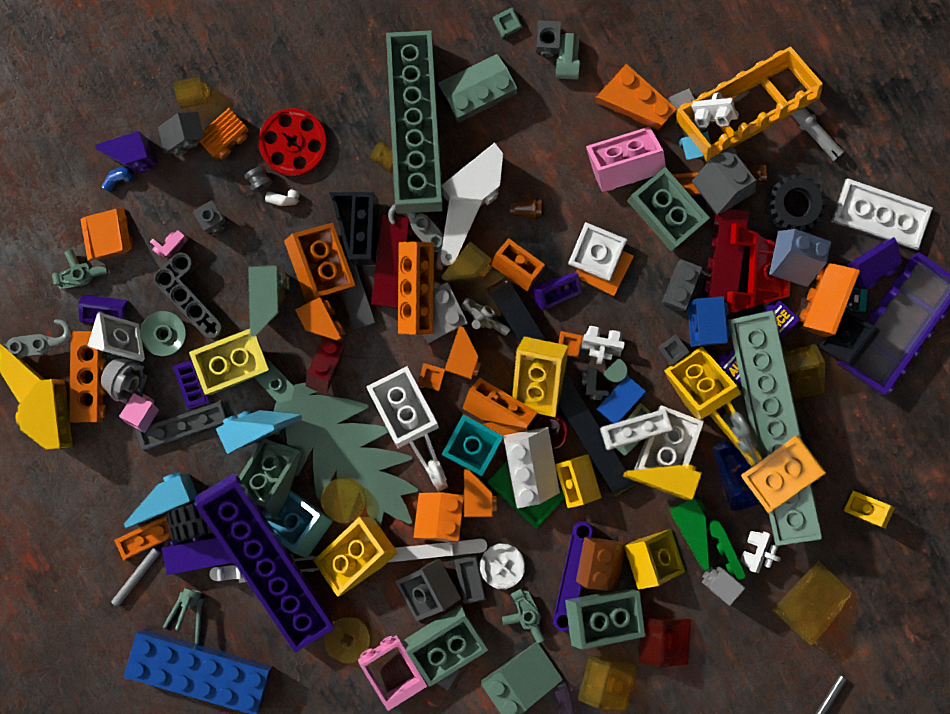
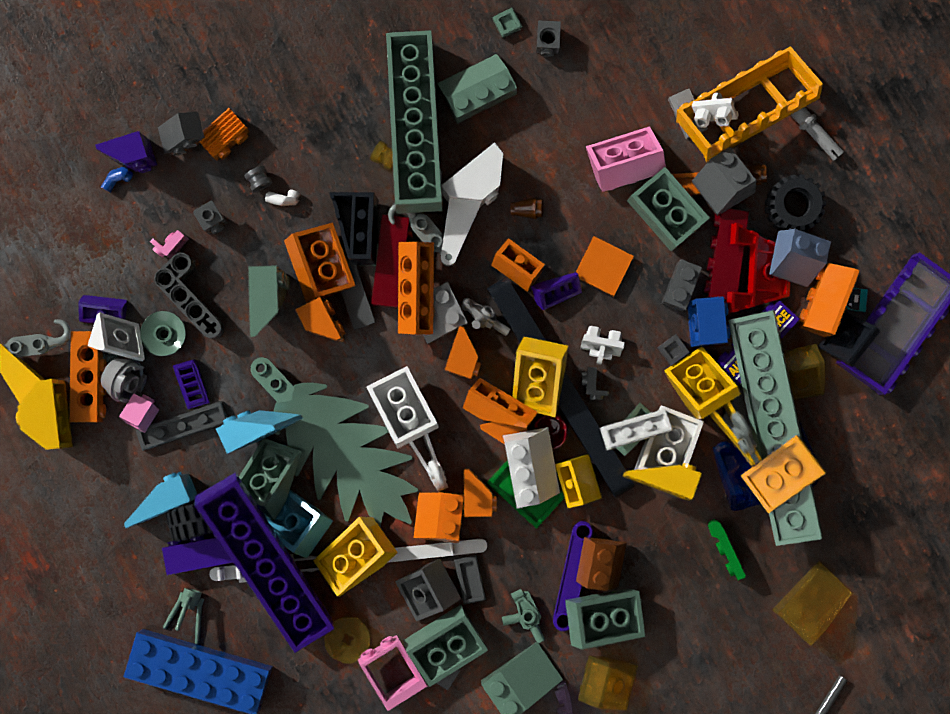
(78, 273): sand green piece -> none
(106, 234): orange slope -> none
(135, 577): light grey bar -> none
(143, 538): orange tile -> none
(191, 92): clear yellow brick -> none
(228, 362): light yellow slope -> none
(293, 131): red wedge -> none
(324, 365): dark red brick -> none
(343, 500): clear yellow tile -> none
(431, 377): orange plate -> none
(468, 266): clear yellow slope -> none
(472, 445): teal slope -> none
(502, 566): white tile -> none
(568, 63): sand green piece -> none
(573, 342): orange tile -> none
(597, 251): white tile -> none
(615, 372): sand green brick -> none
(622, 401): blue hinge -> none
(636, 99): orange wedge -> none
(654, 559): yellow slope -> none
(665, 641): clear red slope -> none
(690, 149): medium azure panel -> none
(692, 525): green slope -> none
(722, 584): light grey brick -> none
(755, 561): white hips -> none
(869, 509): yellow slope -> none
(877, 262): dark purple slope -> none
(882, 214): white tile -> none

